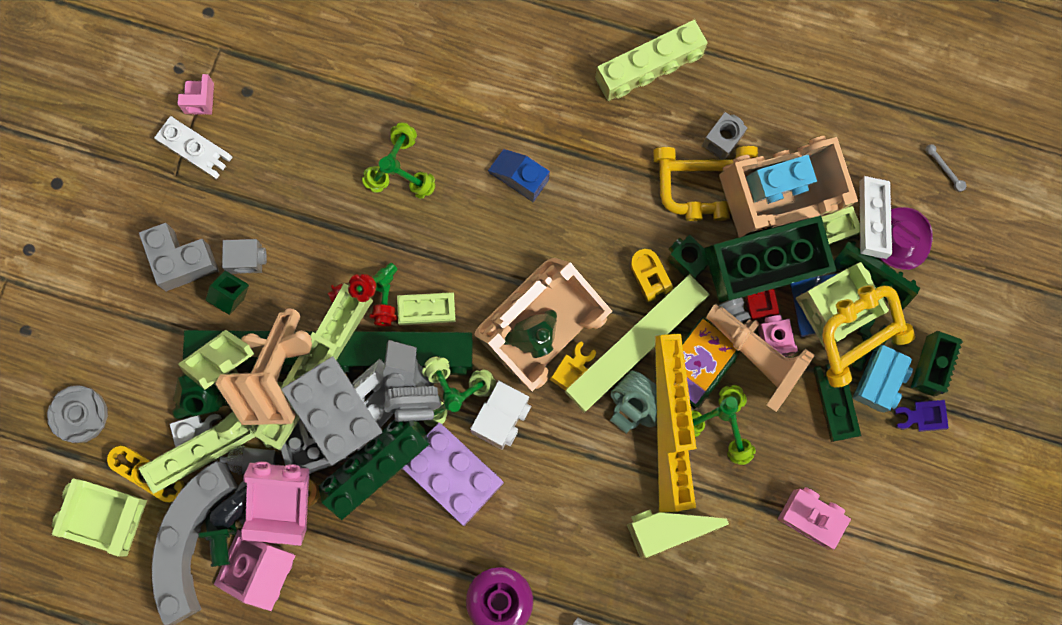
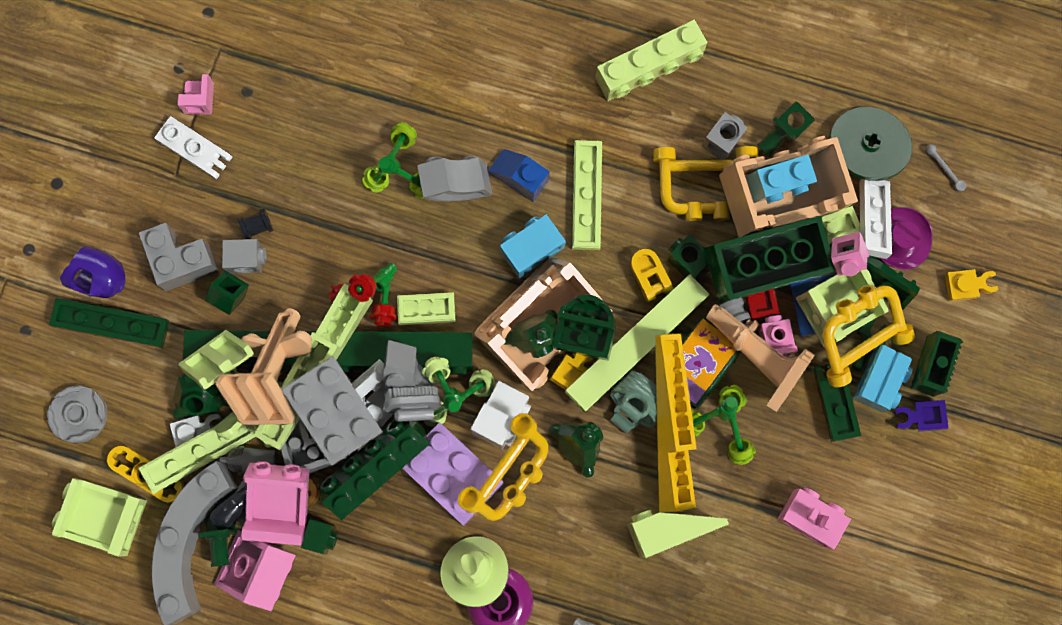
(100, 274): none -> dark purple piece
(109, 323): none -> dark green plate
(255, 224): none -> black bush
(319, 537): none -> dark green plate
(454, 179): none -> light grey brick
(474, 500): none -> yellow bar
(474, 571): none -> yellowish green hat
(532, 245): none -> medium azure brick
(579, 444): none -> dark green rock
(585, 327): none -> dark green slope
(587, 195): none -> yellowish green tile
(783, 130): none -> dark green bracket
(851, 261): none -> bright pink brick
(890, 148): none -> piece
(966, 285): none -> yellow plate

